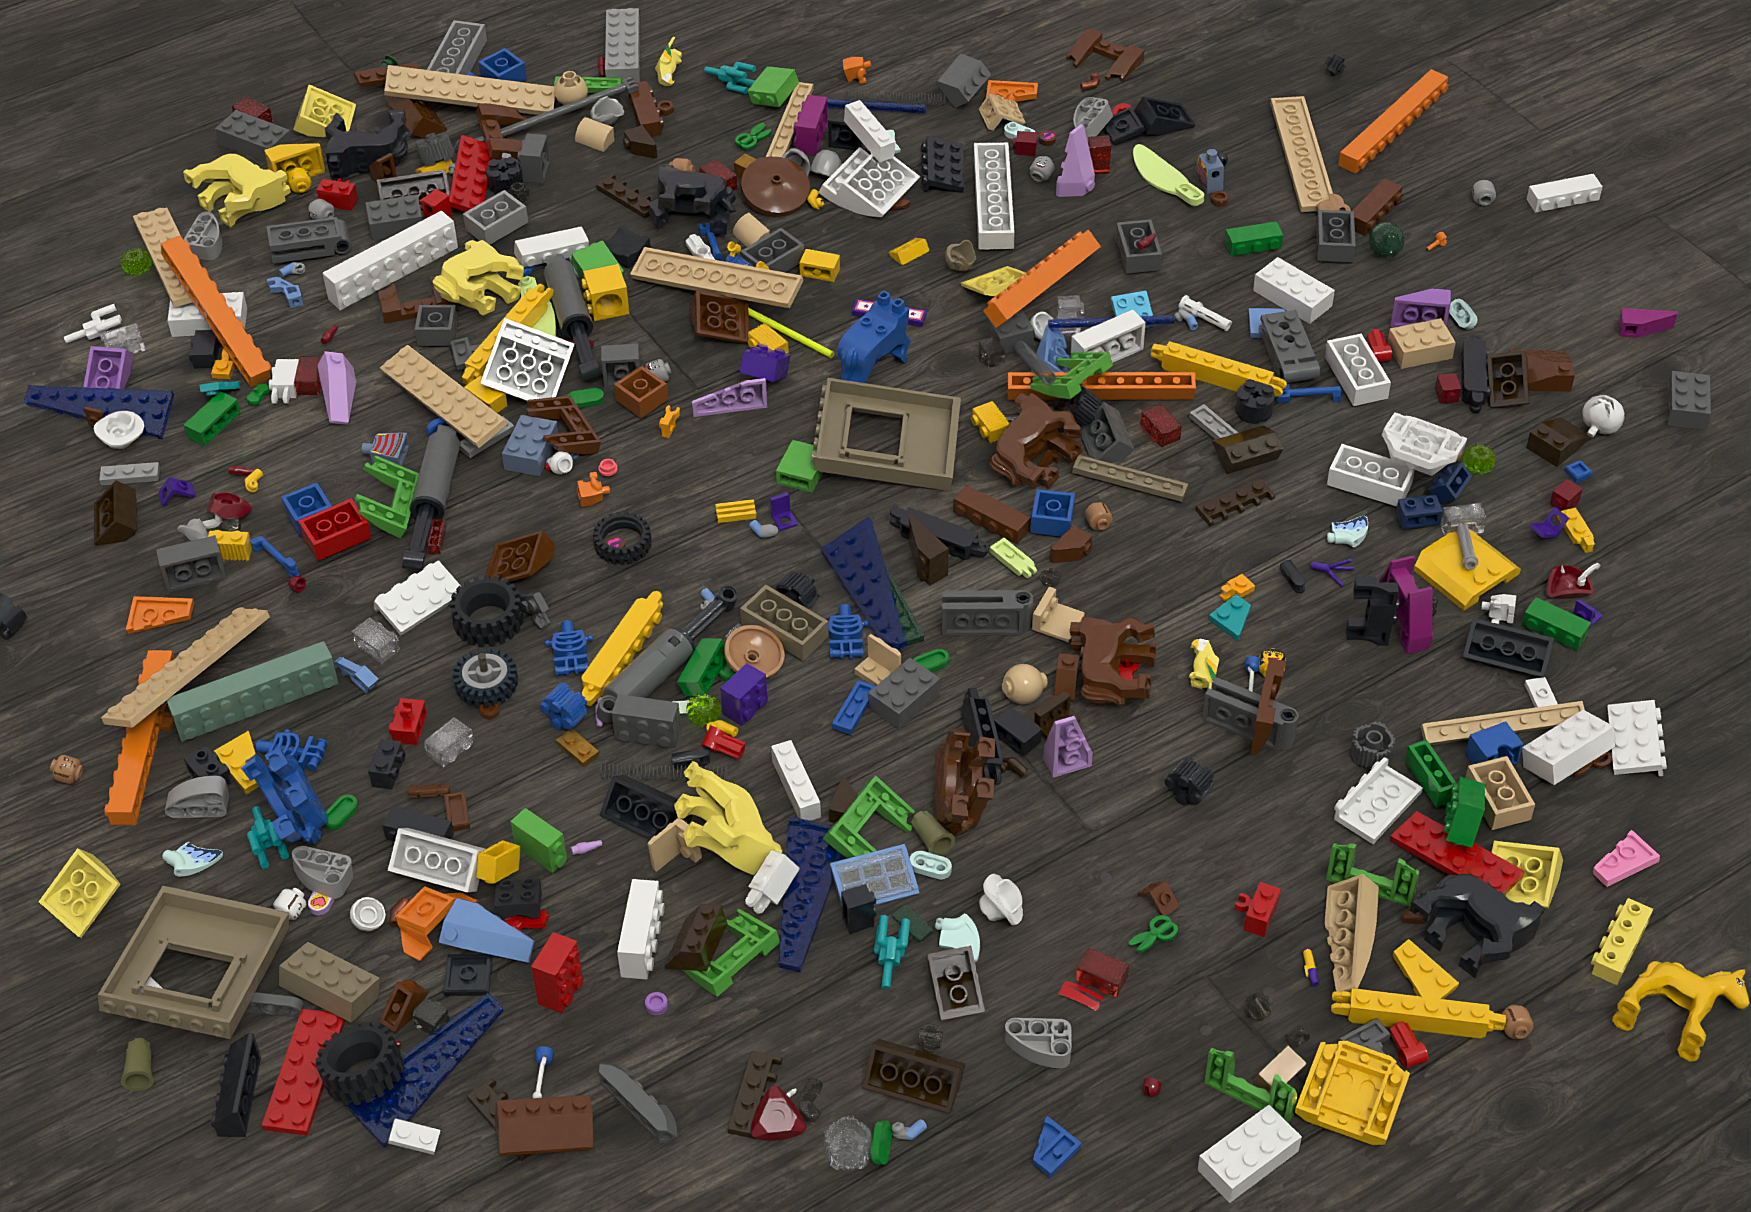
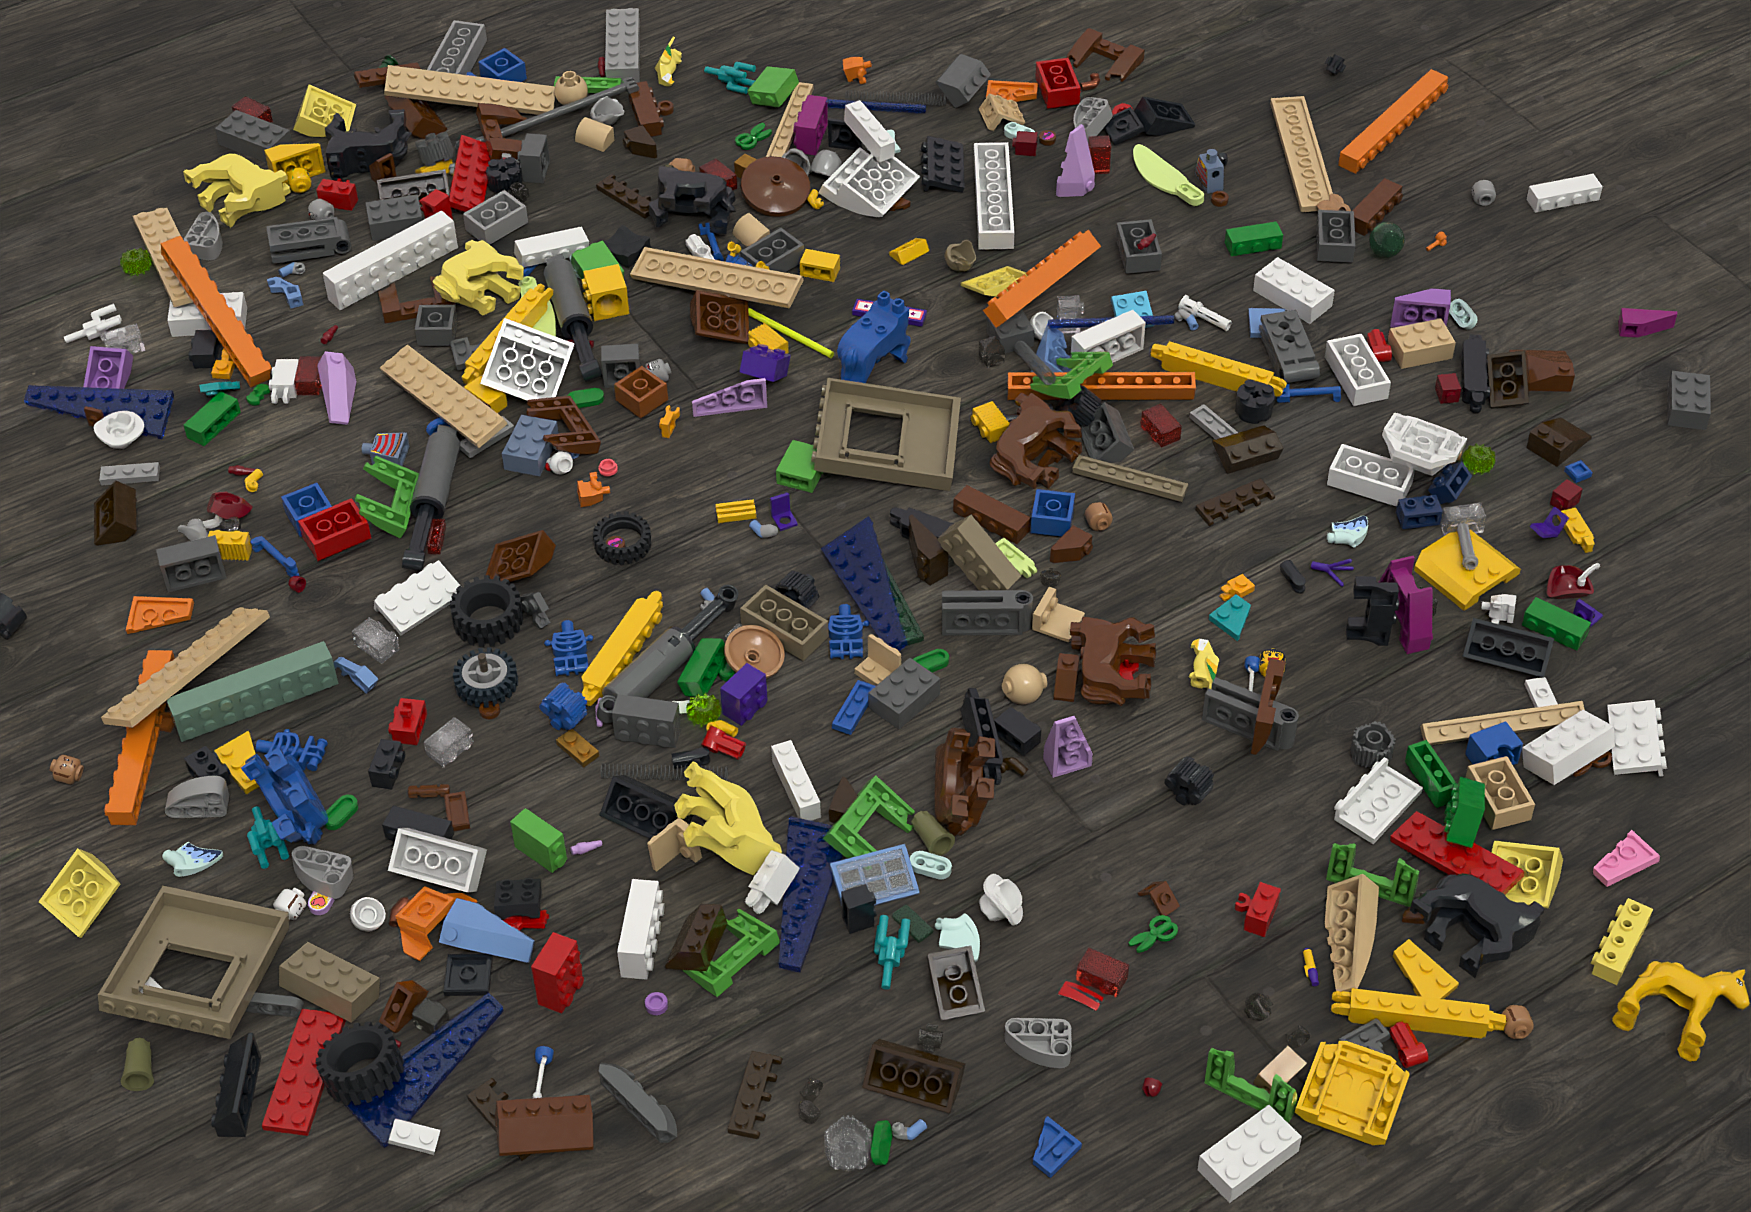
(175, 486): dark purple bracket -> none
(498, 862): yellow piece -> none
(777, 1116): dark red hat -> none
(978, 556): none -> dark tan brick
(1041, 168): light grey head -> none
(1051, 710): dark brown bracket -> none
(1057, 83): none -> red brick
(1601, 416): white piece -> none

